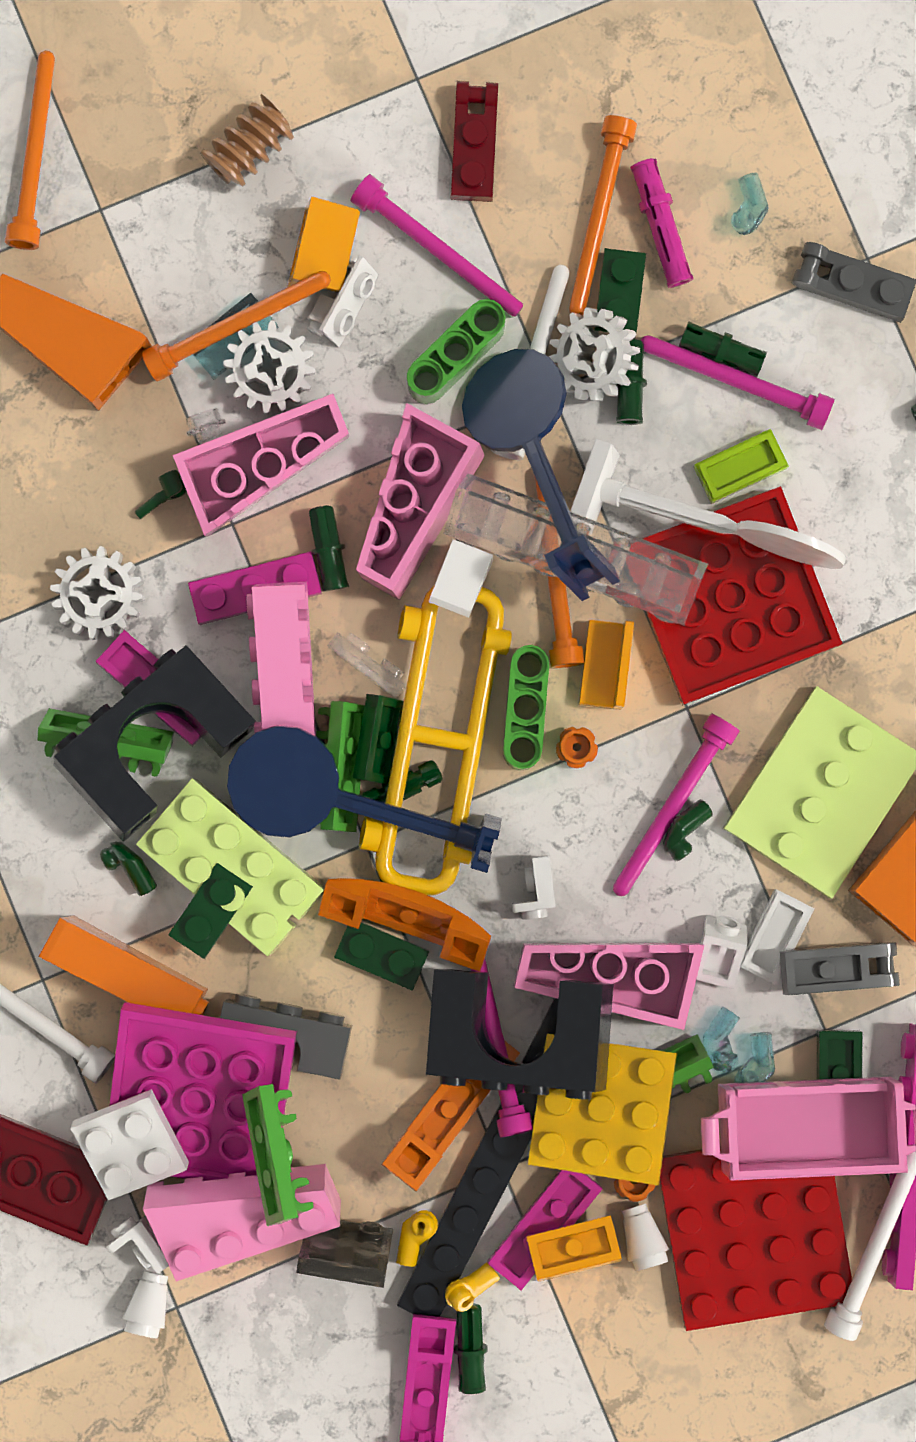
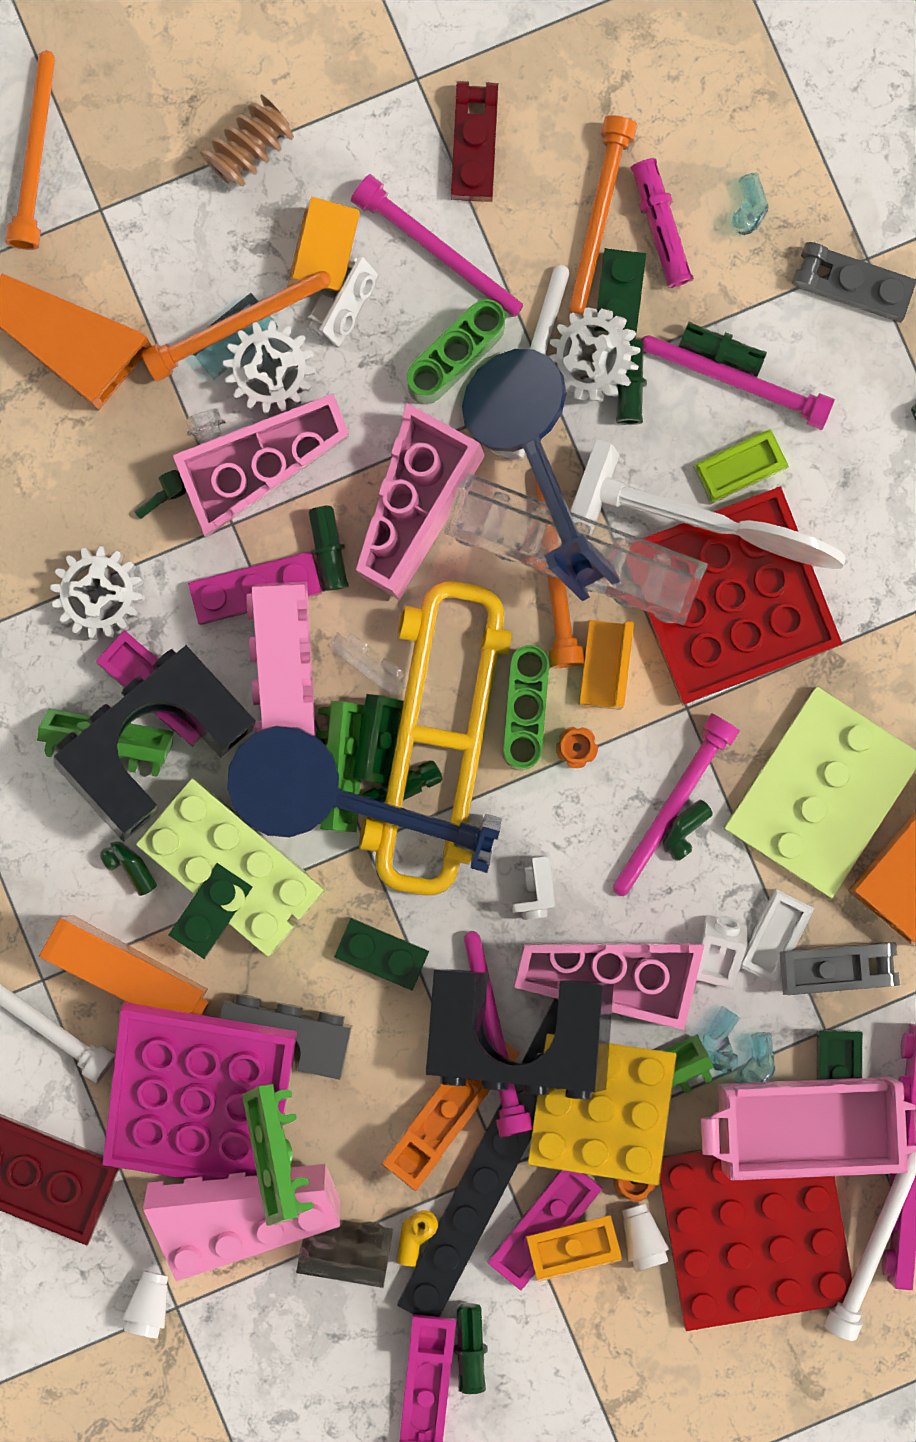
(129, 1145): white plate -> none
(147, 1247): white bracket -> none
(409, 912): orange slope -> none
(461, 578): white slope -> none
(462, 1292): yellow arm -> none

